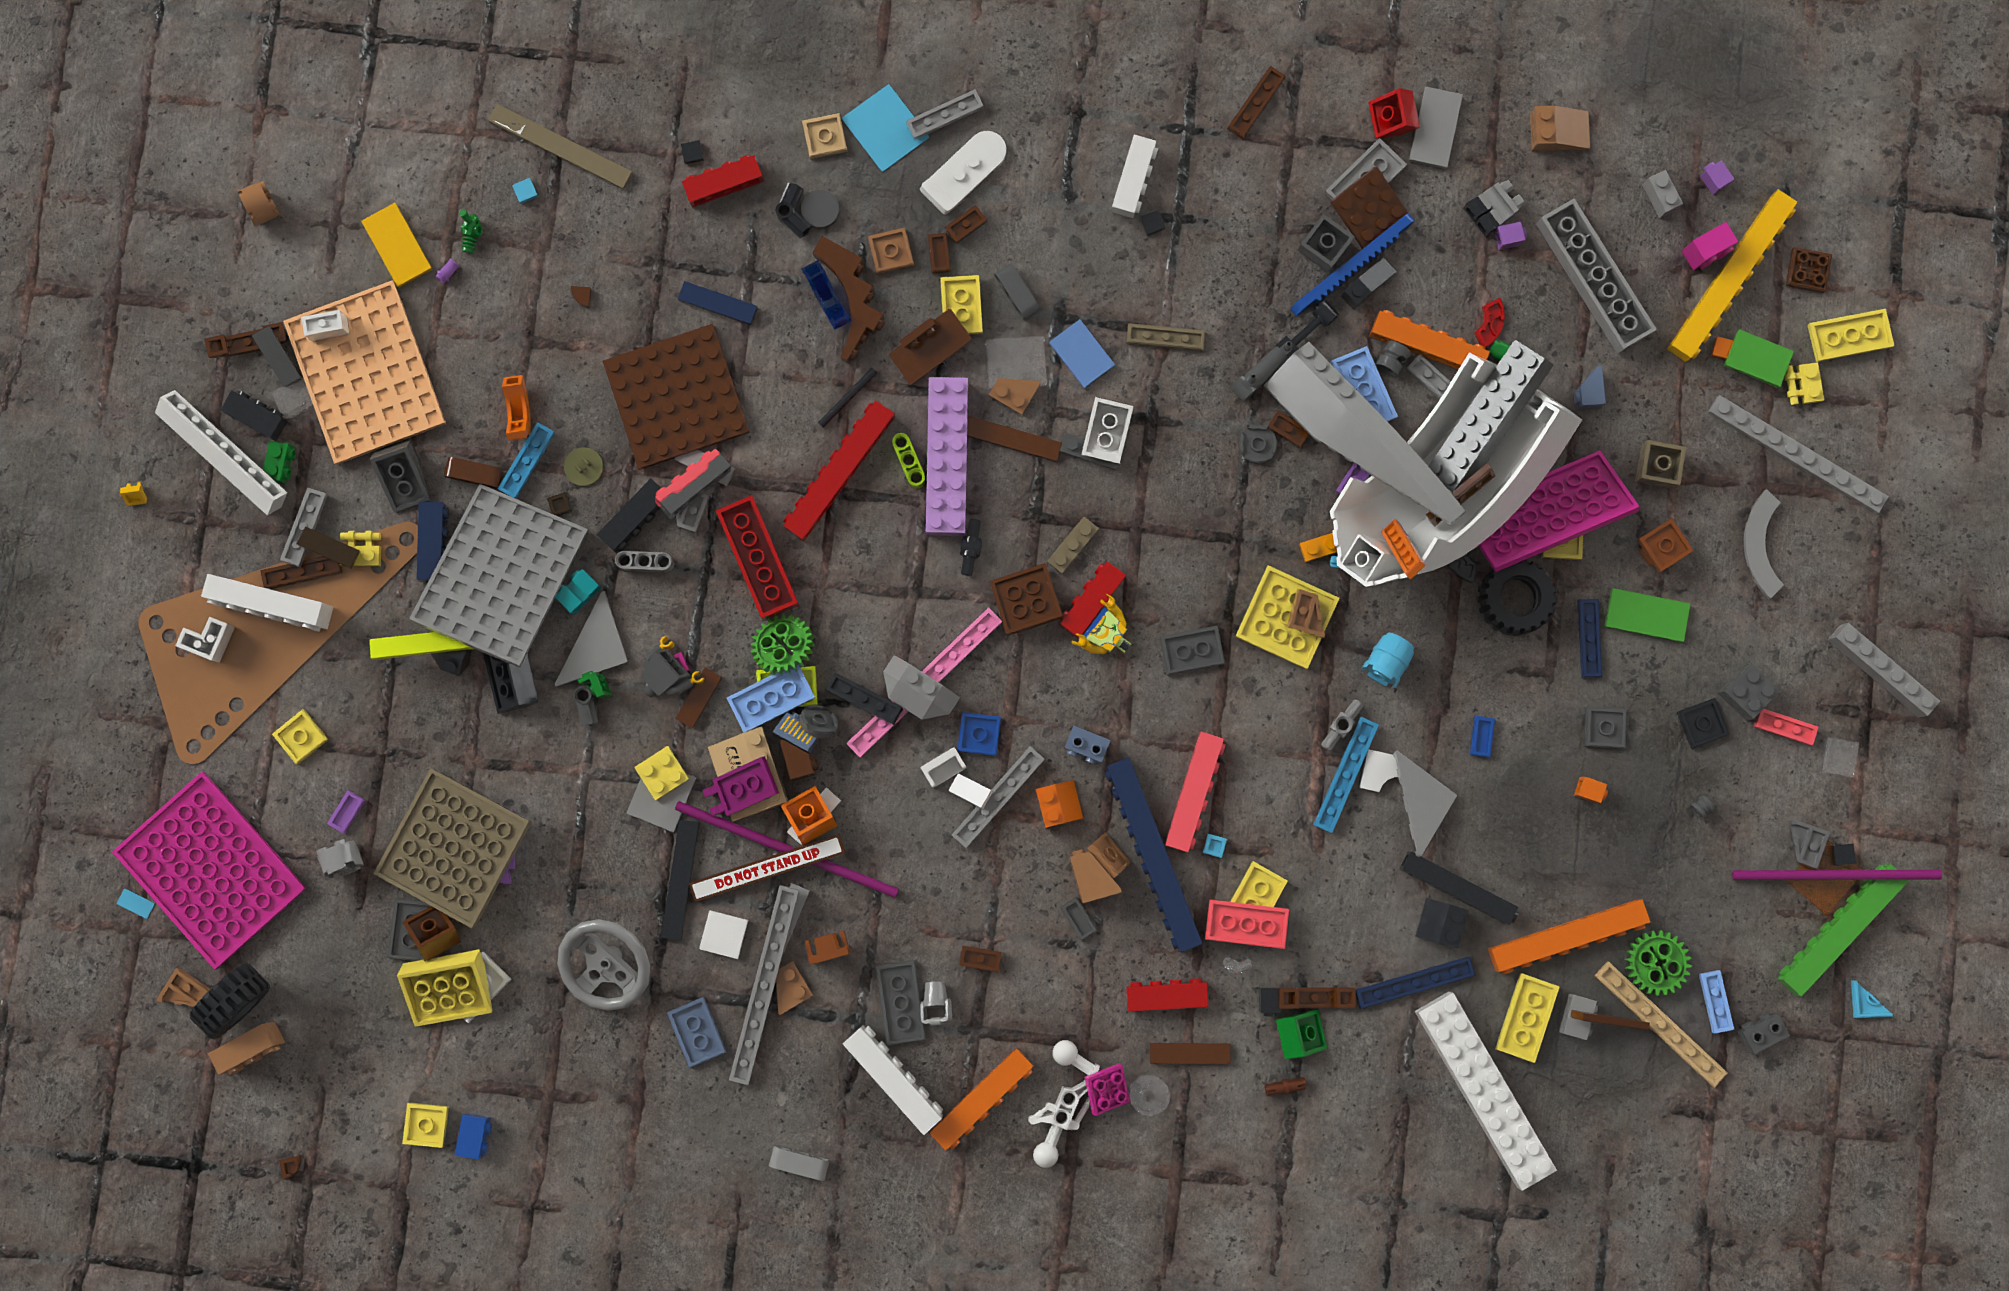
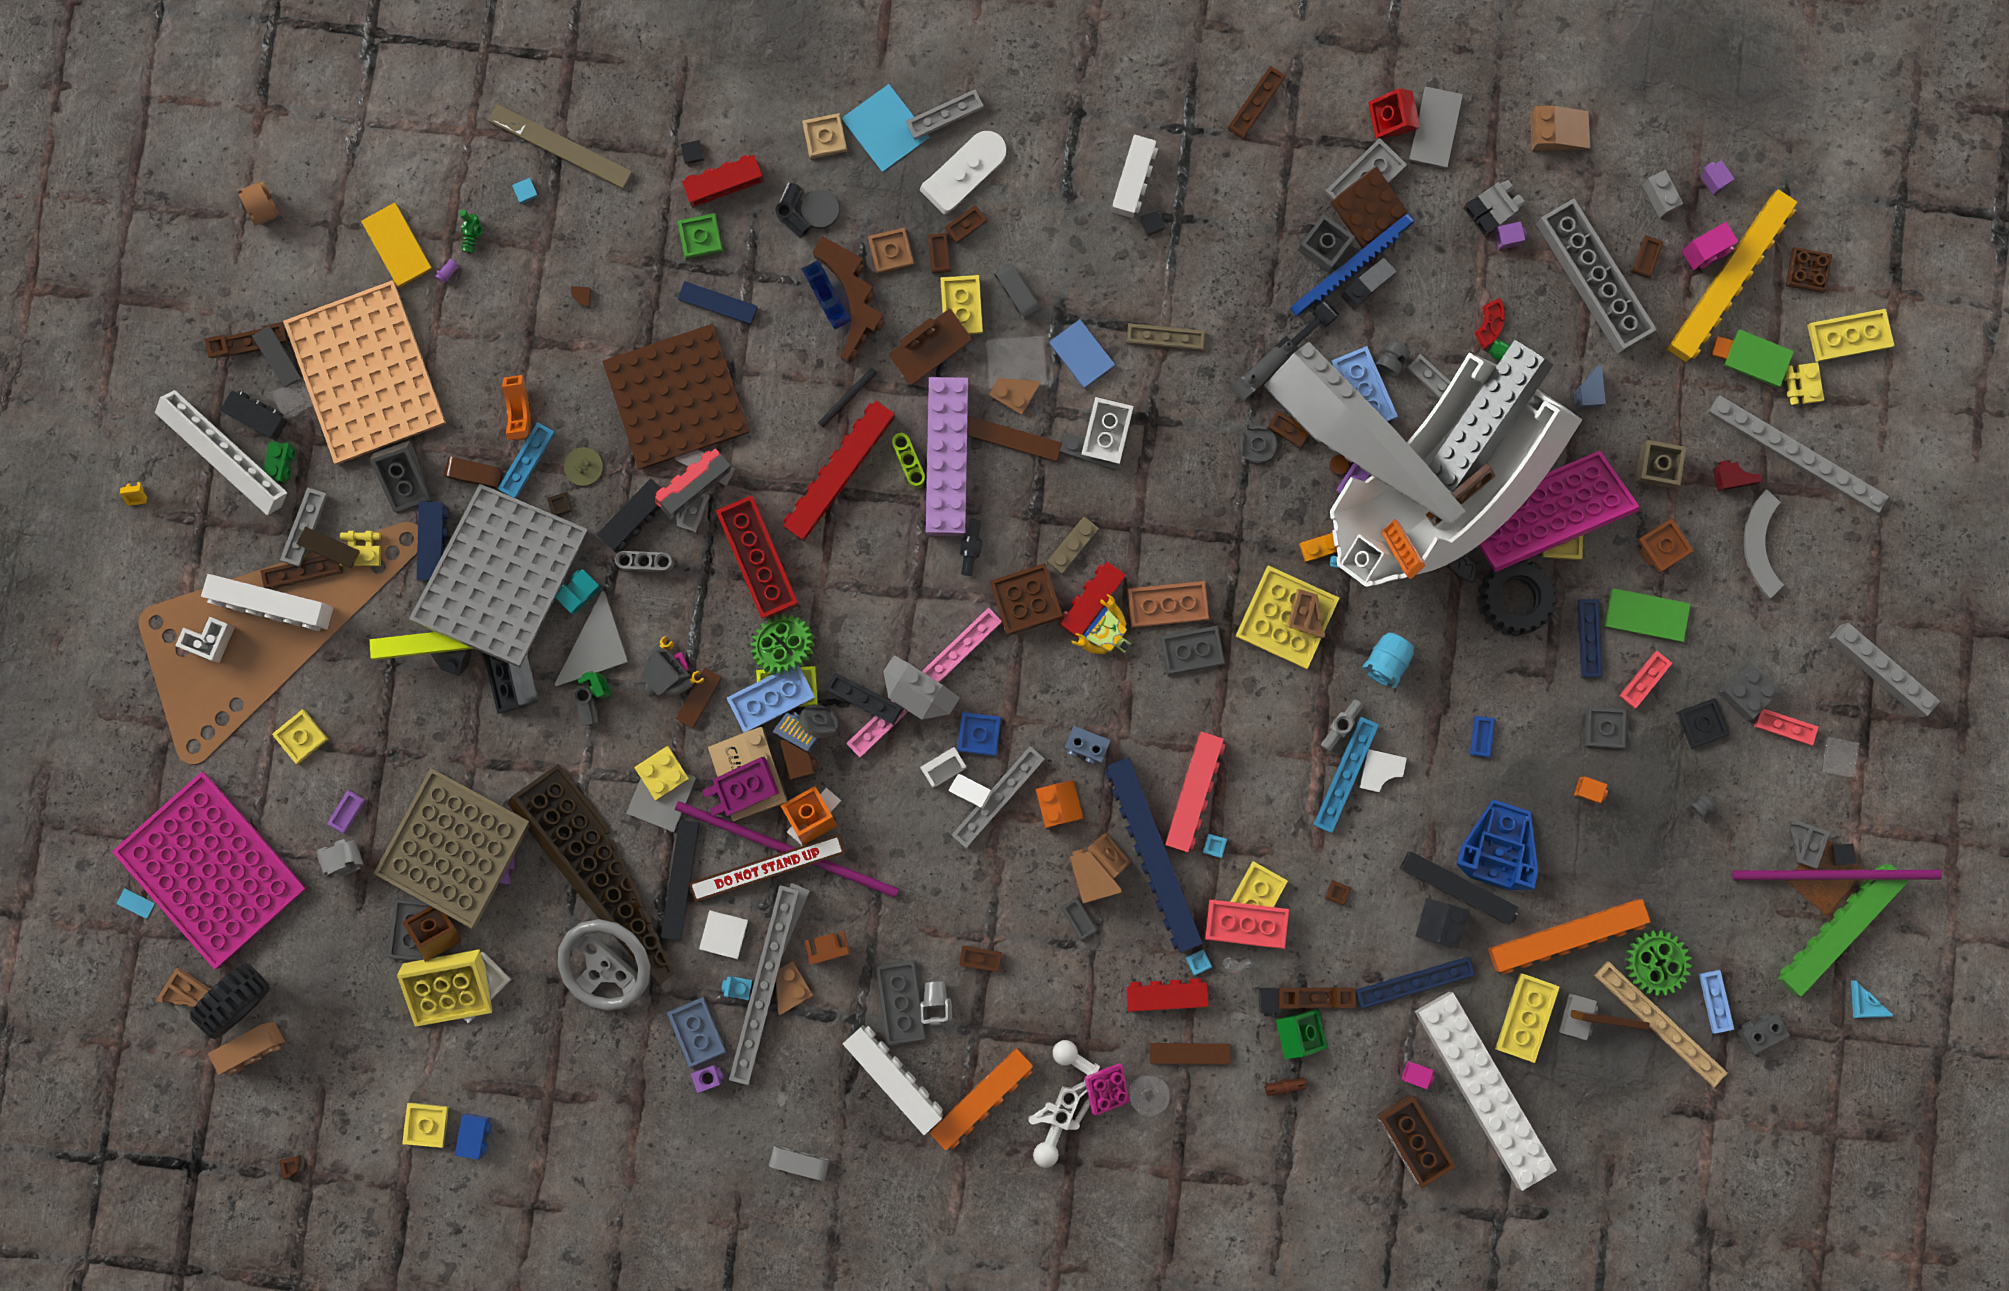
(325, 325): white panel -> none
(588, 858): none -> dark brown wedge
(698, 1078): none -> medium lavender brick
(700, 236): none -> bright green tile
(737, 987): none -> medium azure bracket
(1168, 604): none -> nougat tile
(1198, 962): none -> medium azure tile
(1338, 465): none -> reddish brown tile
(1338, 893): none -> reddish brown tile
(1416, 1141): none -> reddish brown brick
(1418, 1075): none -> dark pink brick
(1424, 341): orange brick -> none
(1424, 800): light grey tile -> none
(1501, 848): none -> blue wedge
(1645, 679): none -> coral plate
(1647, 256): none -> reddish brown tile
(1731, 476): none -> dark red arch

